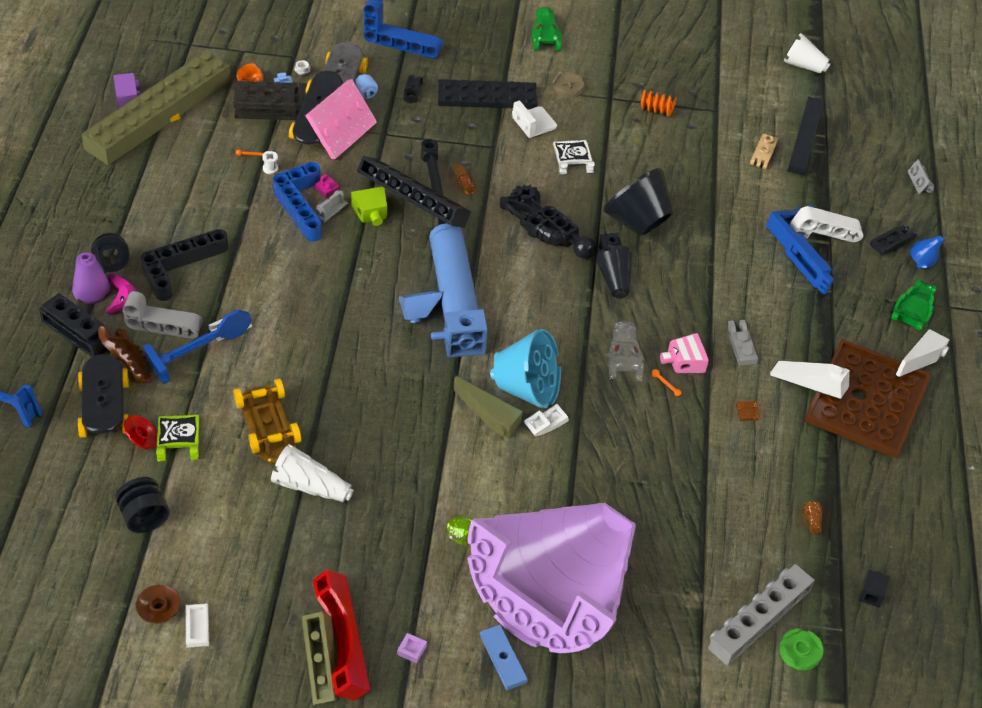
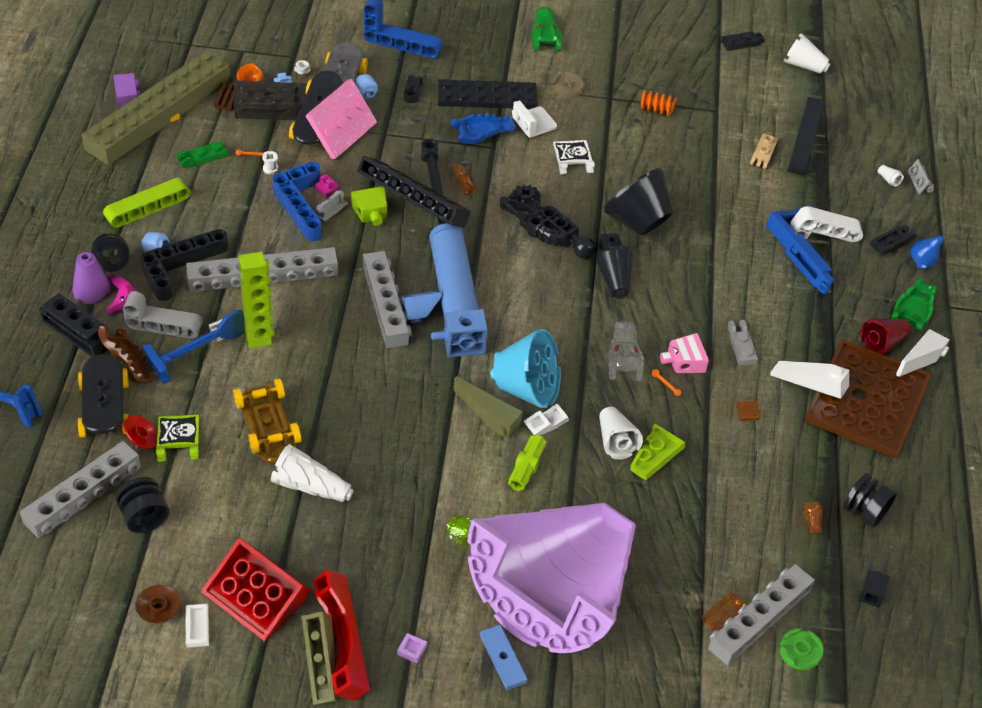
(80, 489): none -> light grey brick
(146, 202): none -> lime beam
(154, 240): none -> light blue head
(202, 154): none -> green hinge
(229, 88): none -> reddish brown tile
(255, 299): none -> lime brick
(255, 590): none -> red slope
(283, 268): none -> light grey brick
(386, 300): none -> light grey brick
(479, 127): none -> blue animal
(527, 462): none -> lime piece
(619, 434): none -> white cone
(656, 452): none -> lime wing
(734, 602): none -> clear orange tile
(742, 40): none -> black hinge
(866, 498): none -> black wheel
(884, 334): none -> dark red cone
(891, 175): none -> white cone

